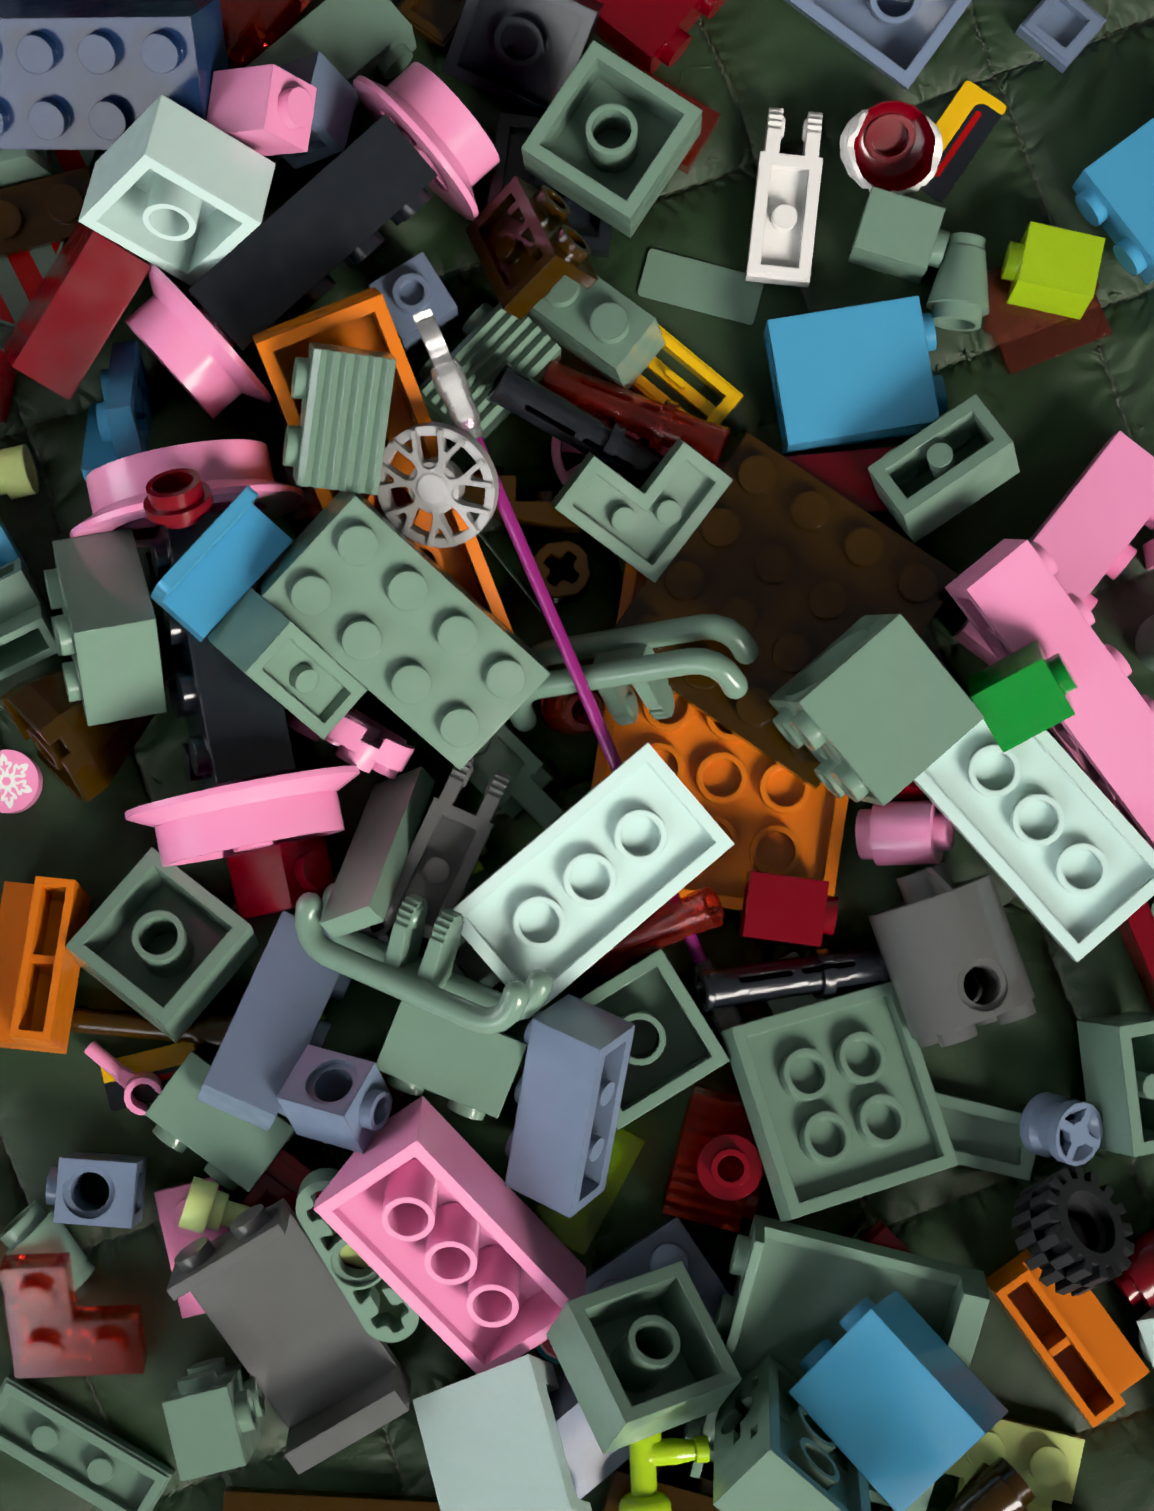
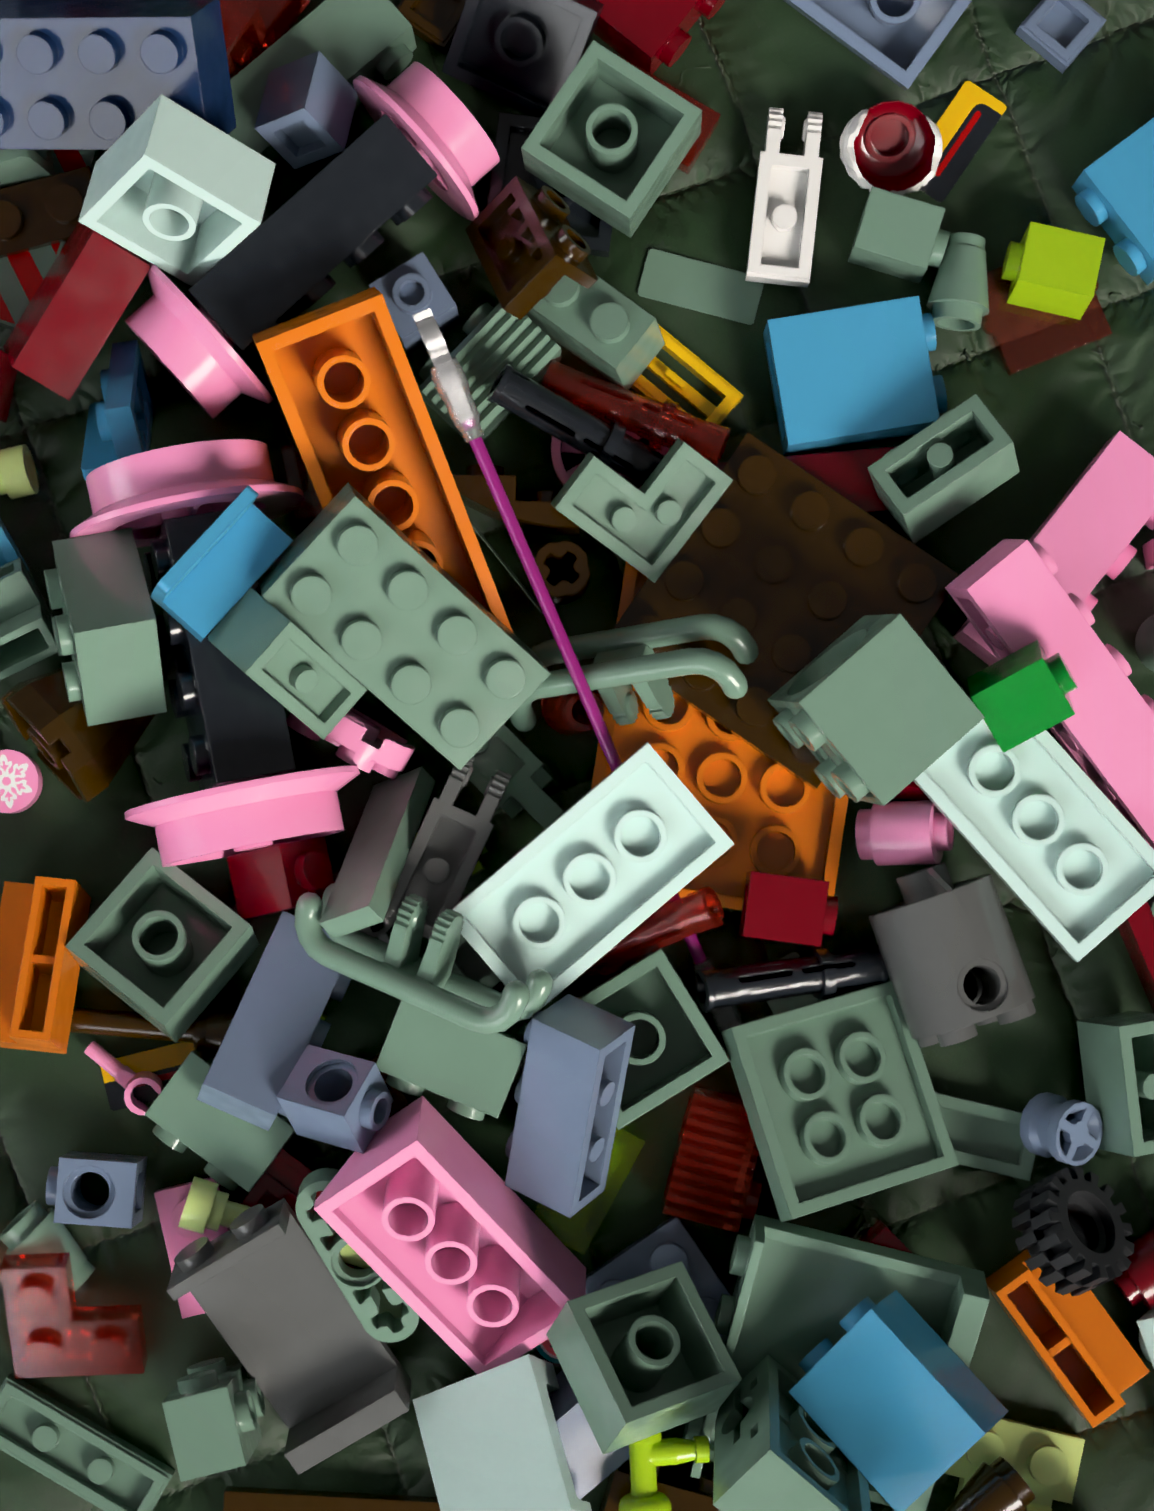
(177, 498): dark red plate -> none
(263, 108): bright pink brick -> none
(341, 418): sand green brick -> none
(437, 485): light grey wheel -> none
(714, 1152): dark red plate -> none

